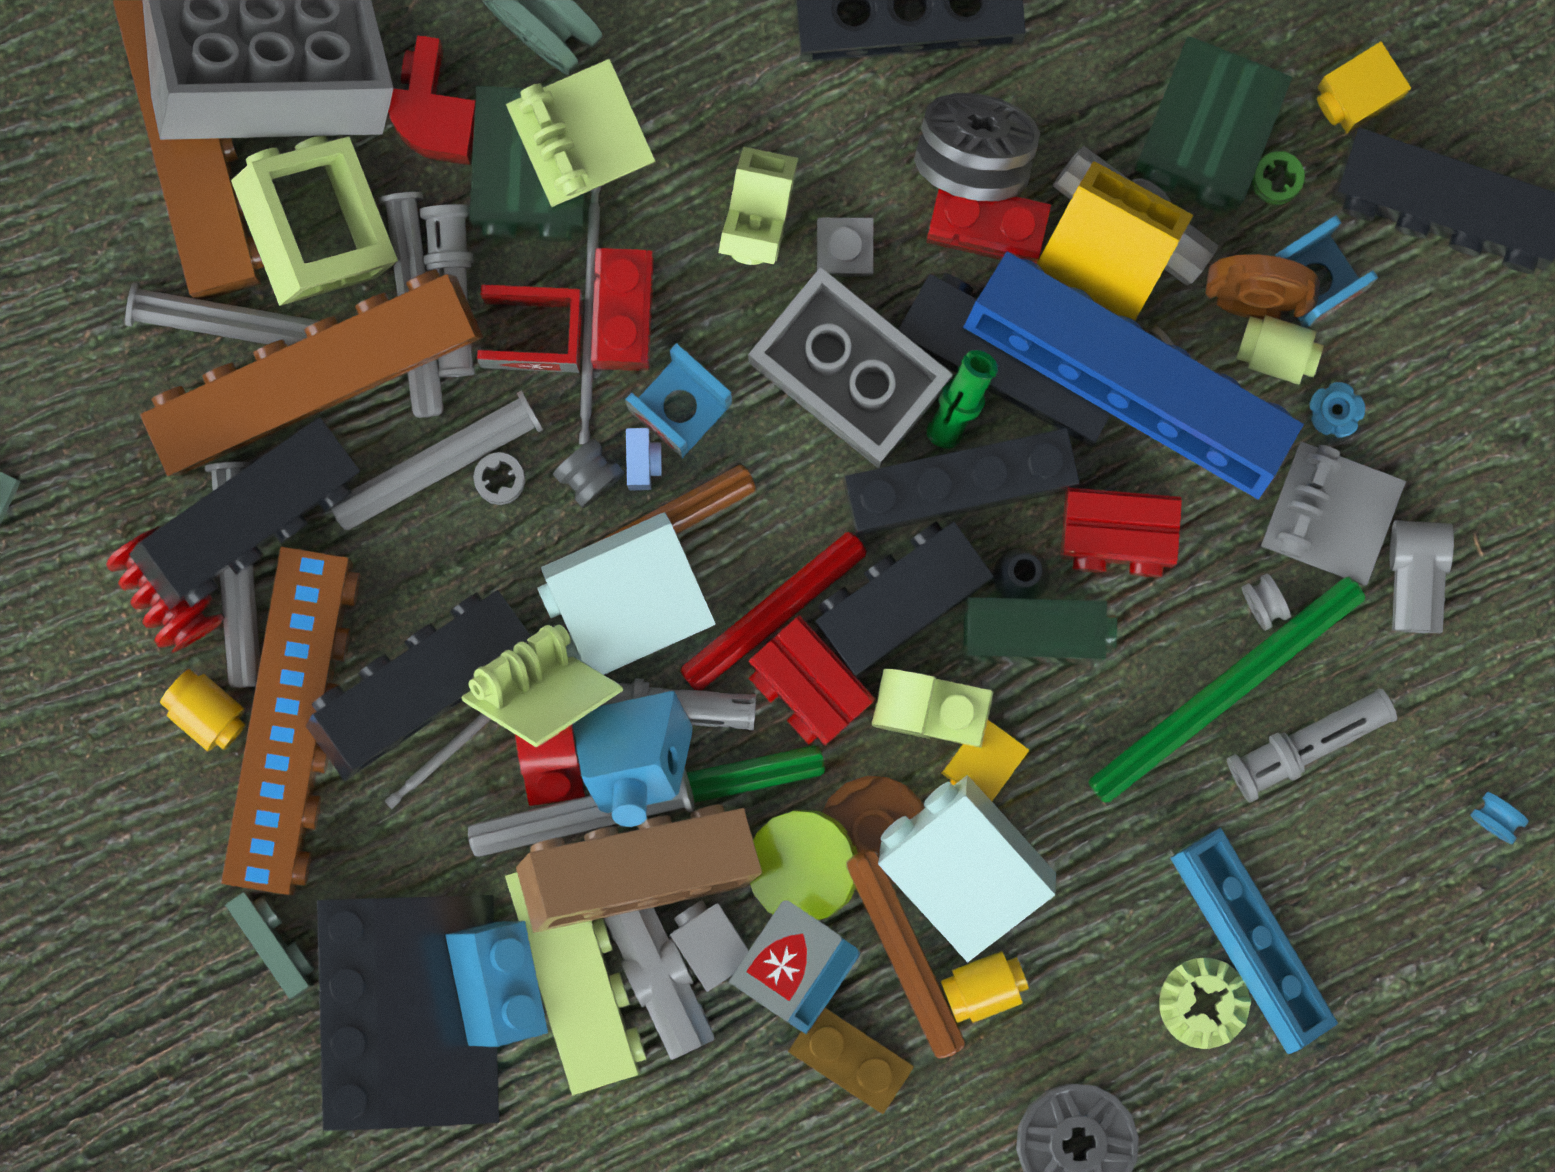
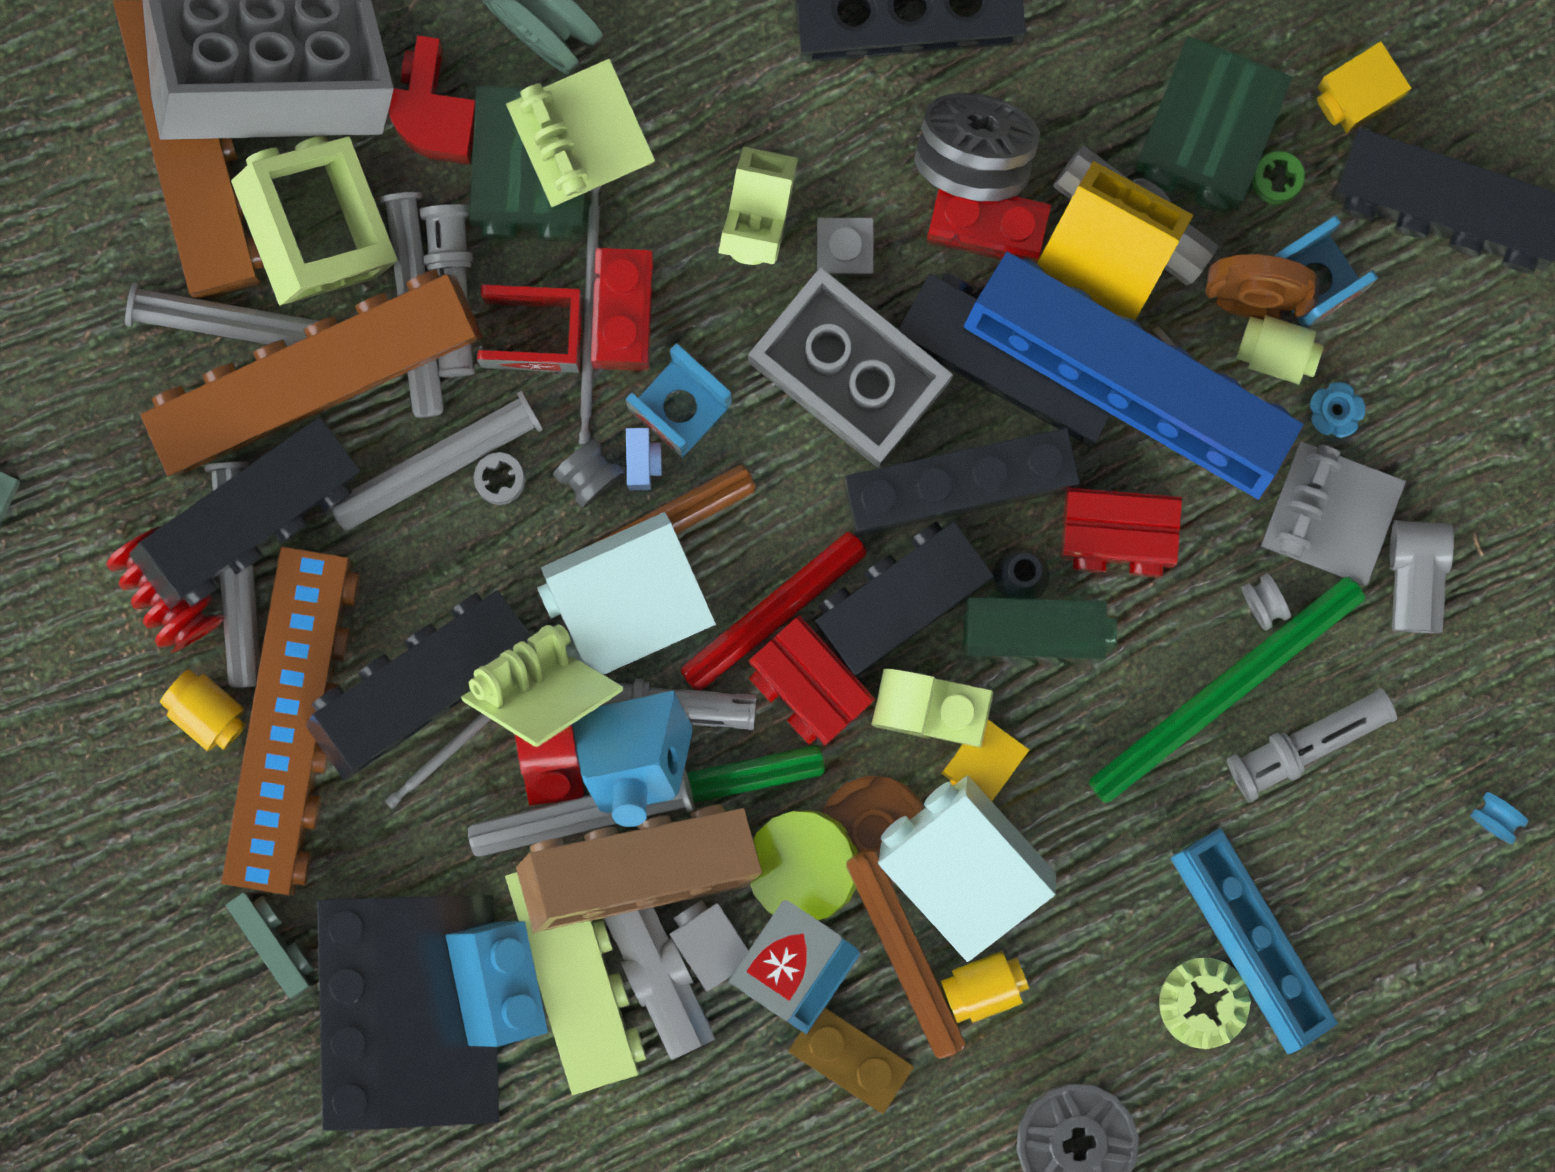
(962, 399): green pin -> none

